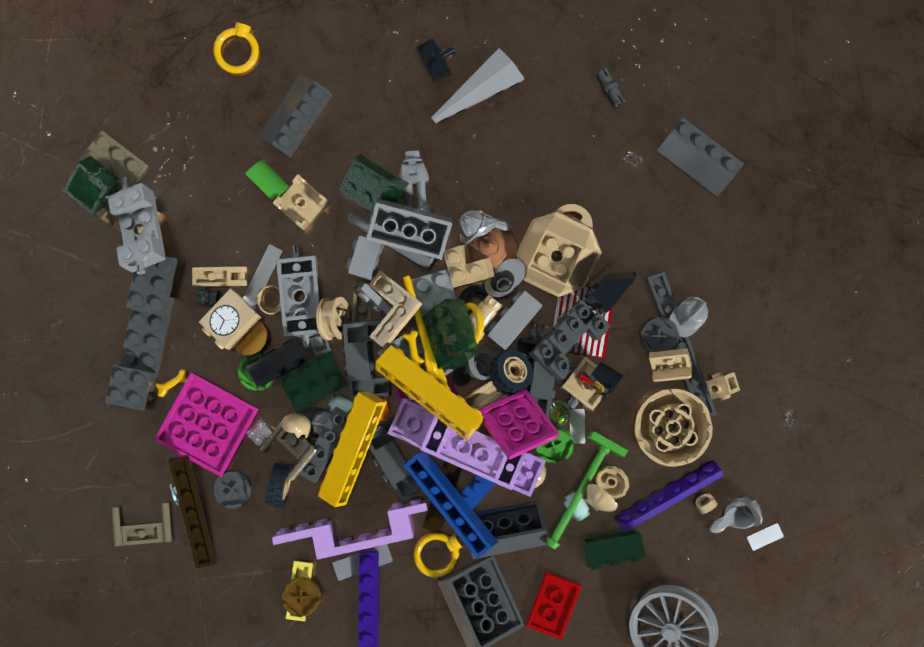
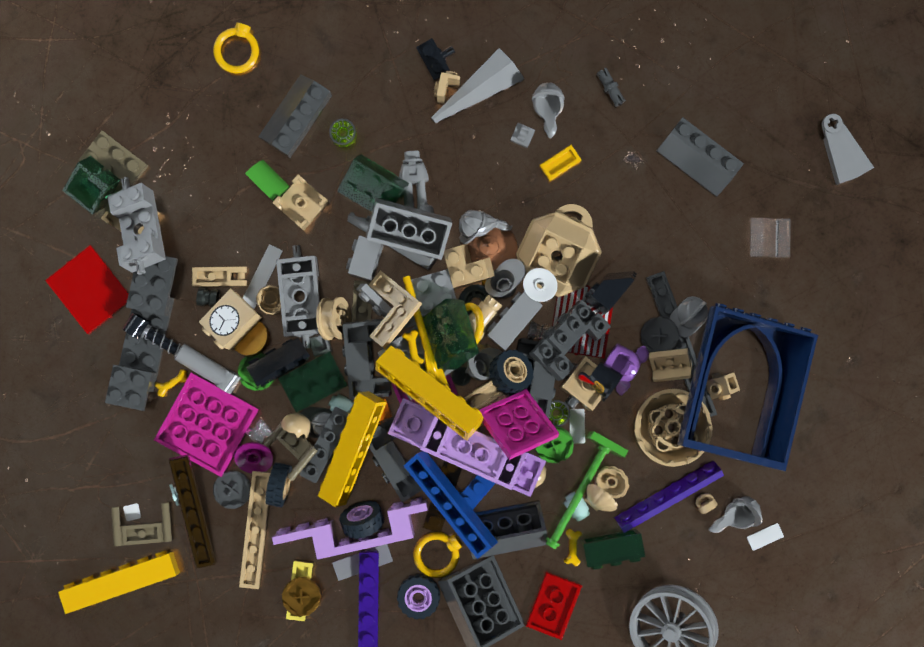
(88, 289): none -> red piece
(119, 582): none -> yellow brick
(132, 512): none -> white sticker
(222, 377): none -> piece
(253, 457): none -> magenta dish
(255, 532): none -> tan plate
(344, 125): none -> clear neon green wheel
(361, 519): none -> black wheel
(413, 607): none -> black wheel
(446, 79): none -> tan bracket
(522, 135): none -> light grey tile
(545, 279): none -> white piece
(548, 104): none -> light grey piece
(560, 163): none -> yellow tile
(572, 557): none -> yellow piece
(626, 363): none -> medium lavender piece
(770, 237): none -> clear slope
(789, 362): none -> dark blue panel
(843, 151): none -> light grey piece

